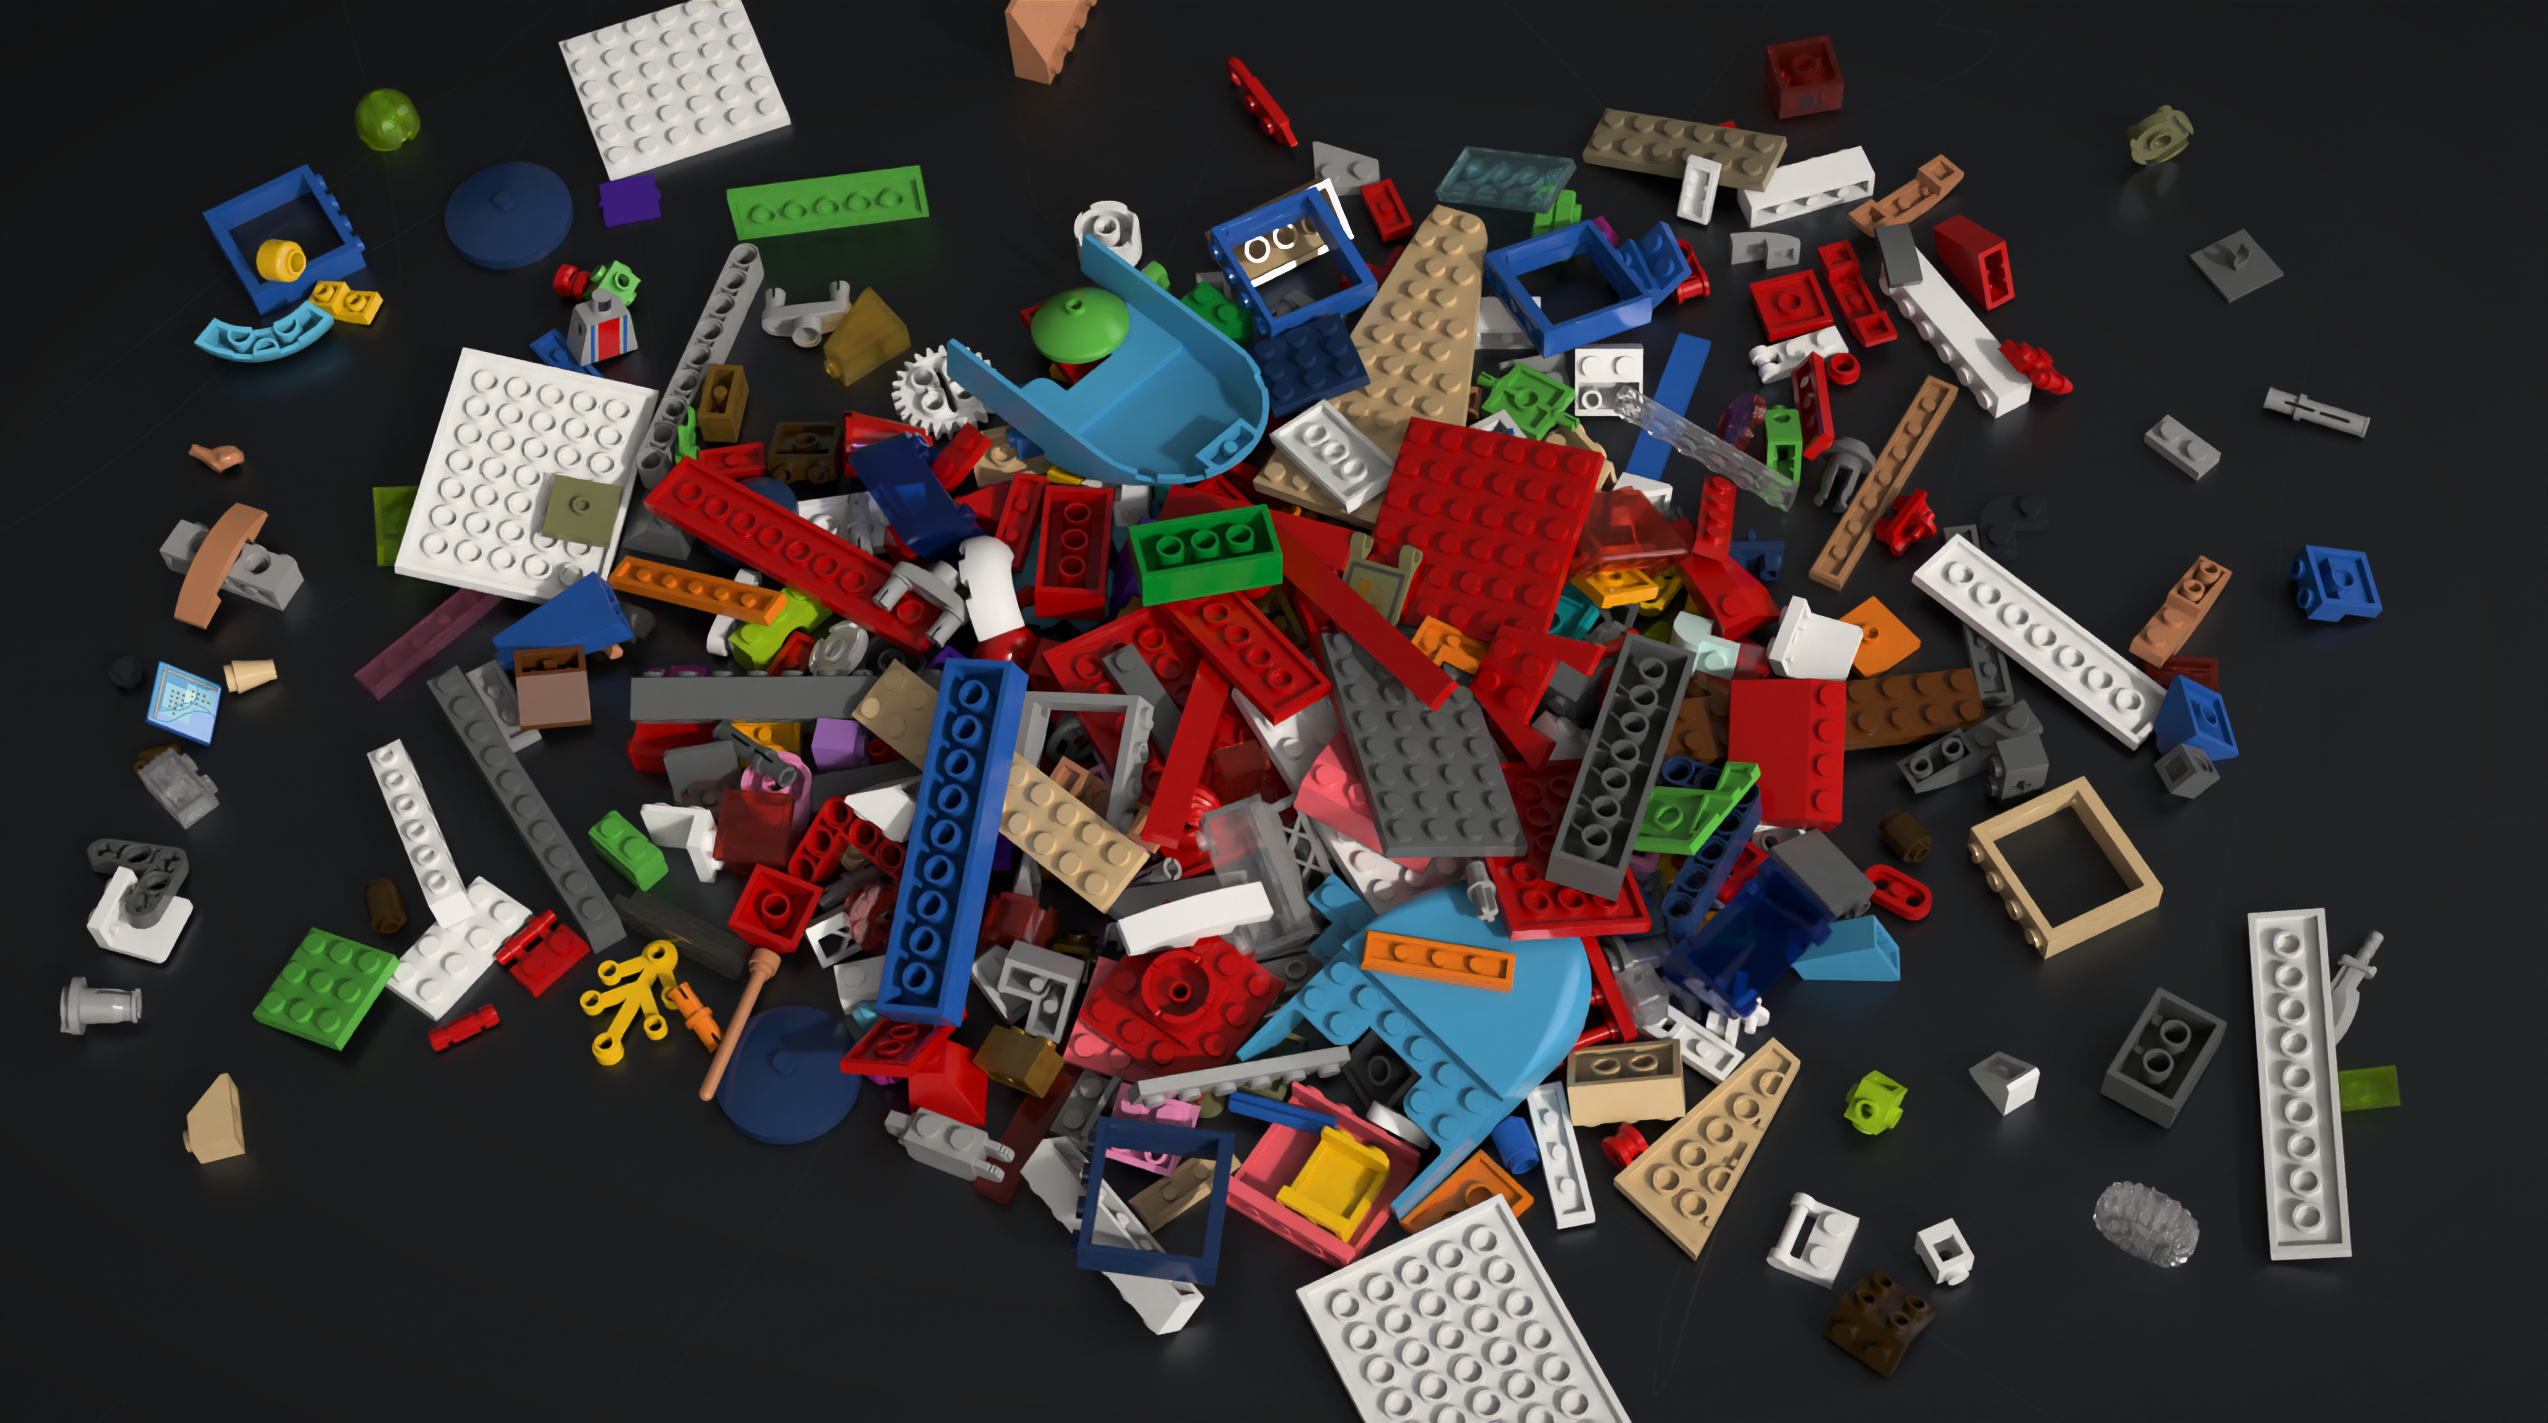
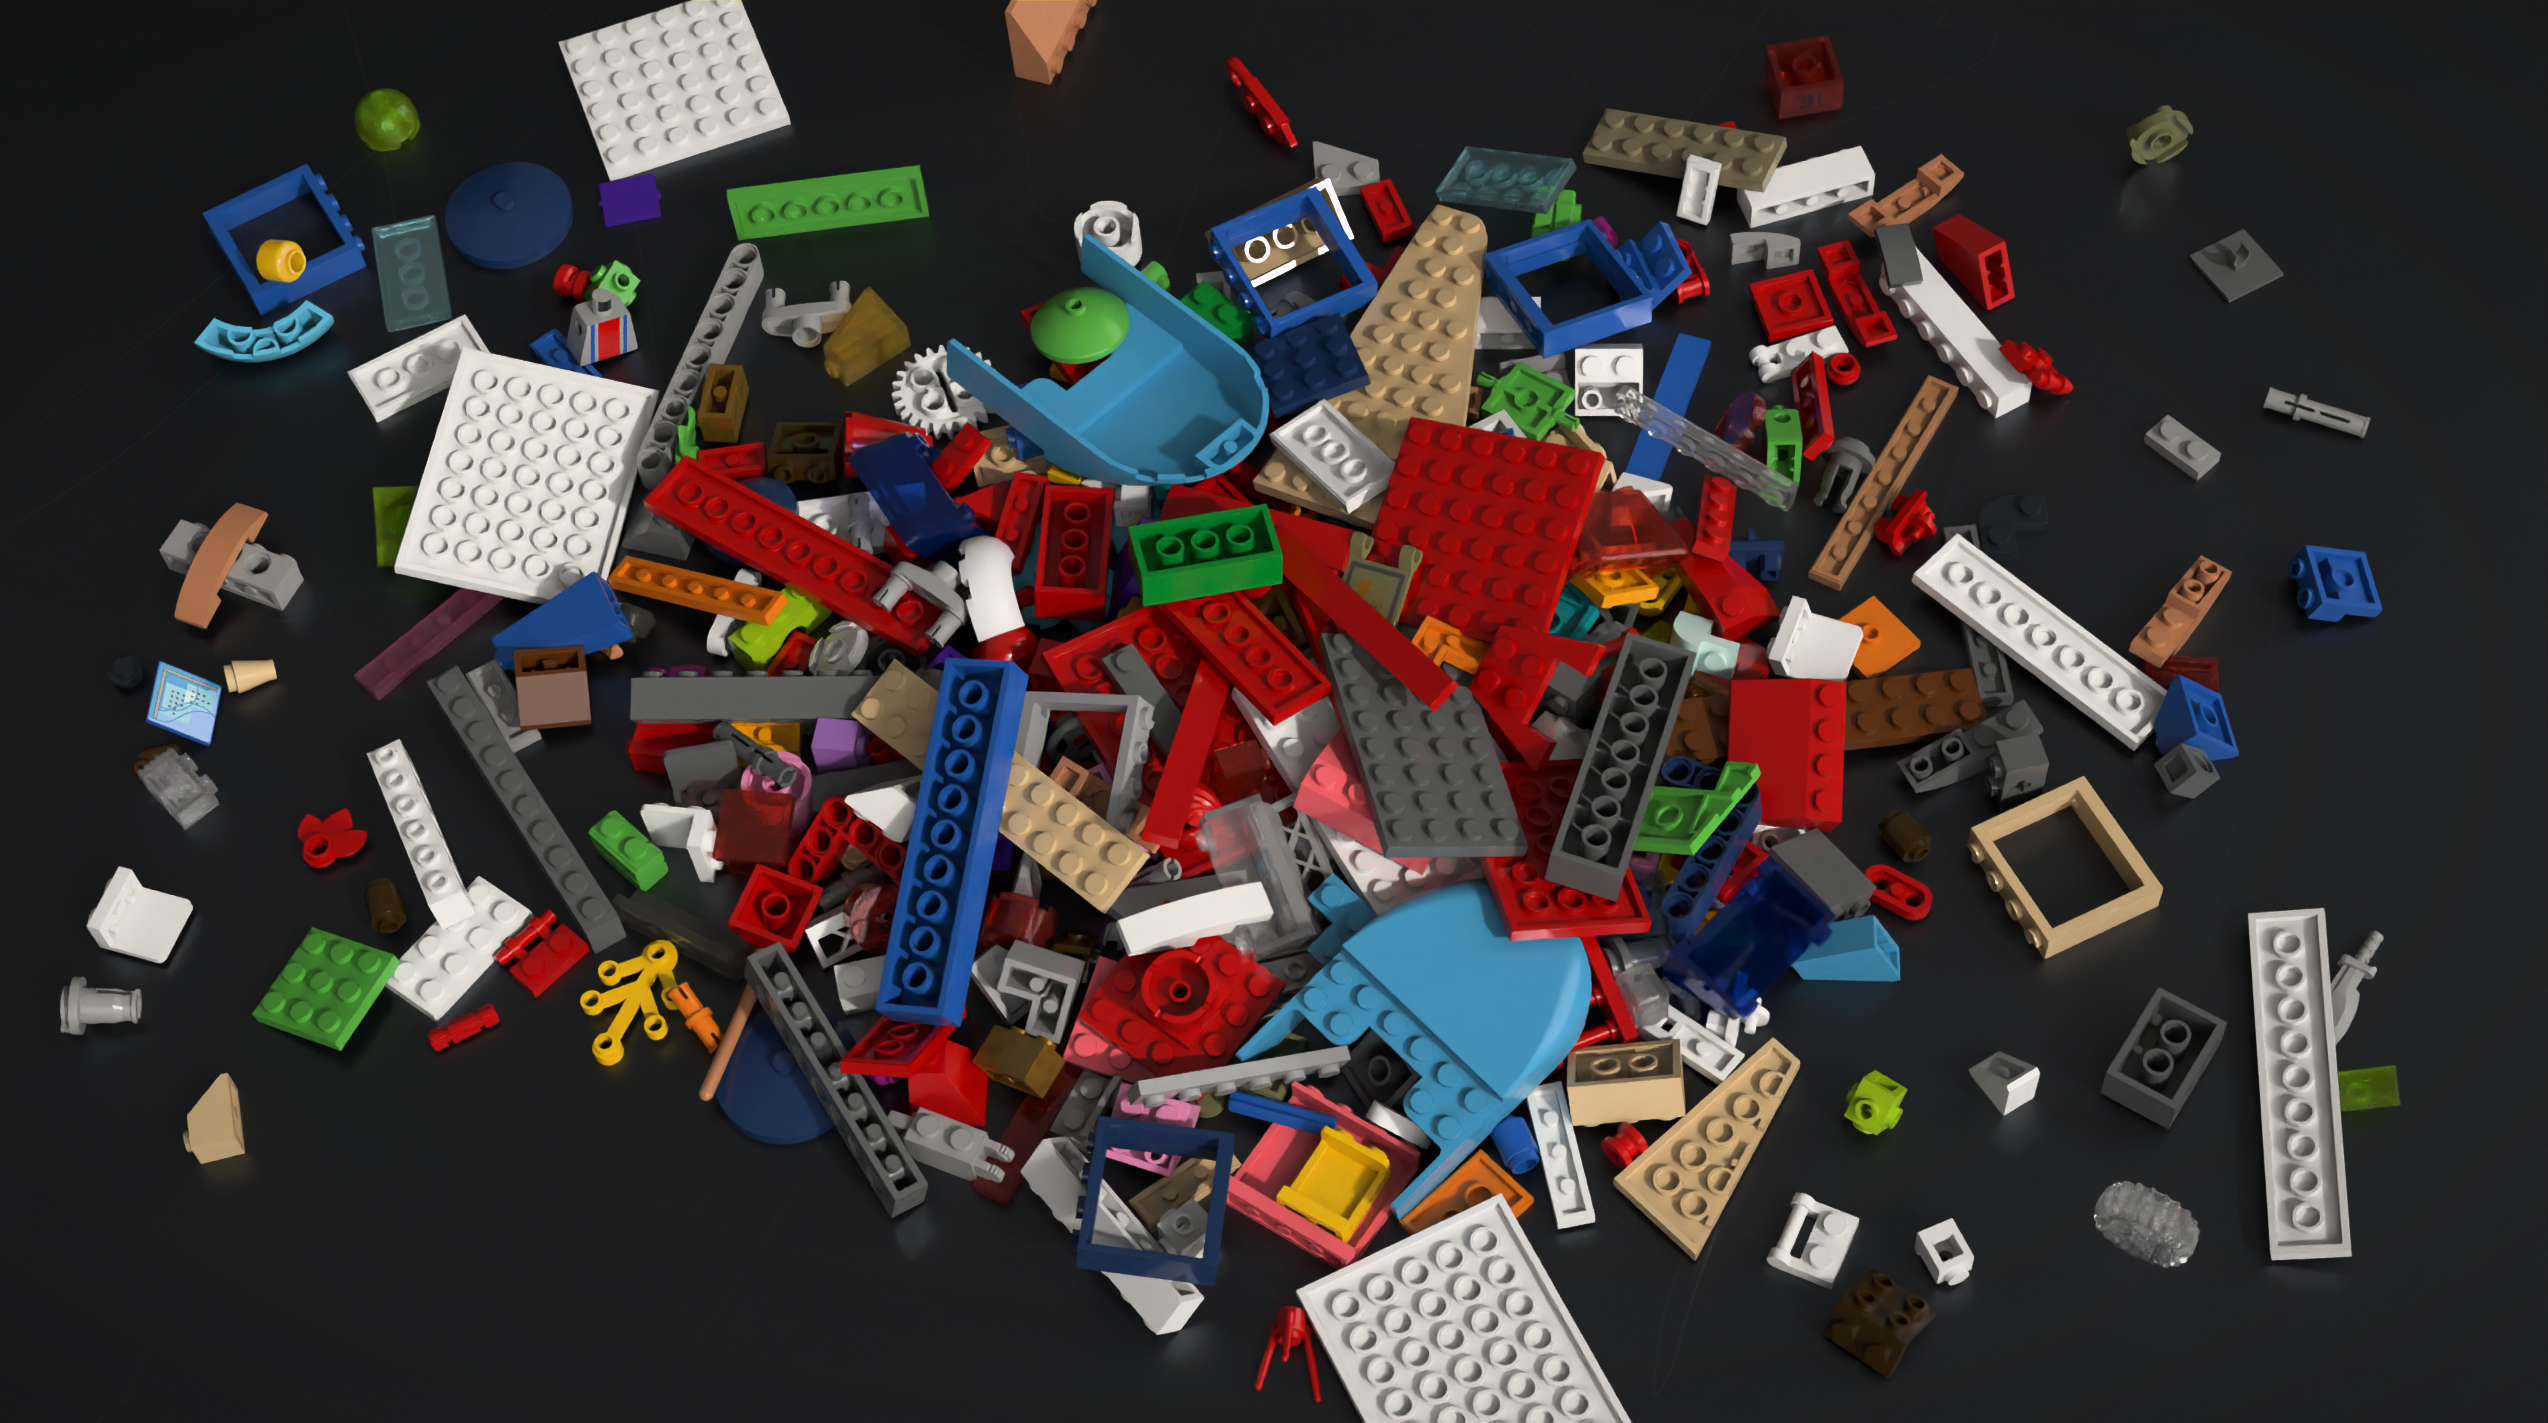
(109, 854): dark grey beam -> none
(218, 457): nougat animal -> none
(332, 835): none -> red plate
(344, 303): yellow slope -> none
(411, 273): none -> clear light blue tile
(414, 368): none -> white tile
(582, 511): olive plate -> none
(843, 1095): none -> dark grey brick
(866, 1014): medium azure plate -> none
(1183, 1230): none -> white brick
(1289, 1330): none -> red plant
(1438, 961): orange tile -> none
(1481, 890): light grey axle -> none

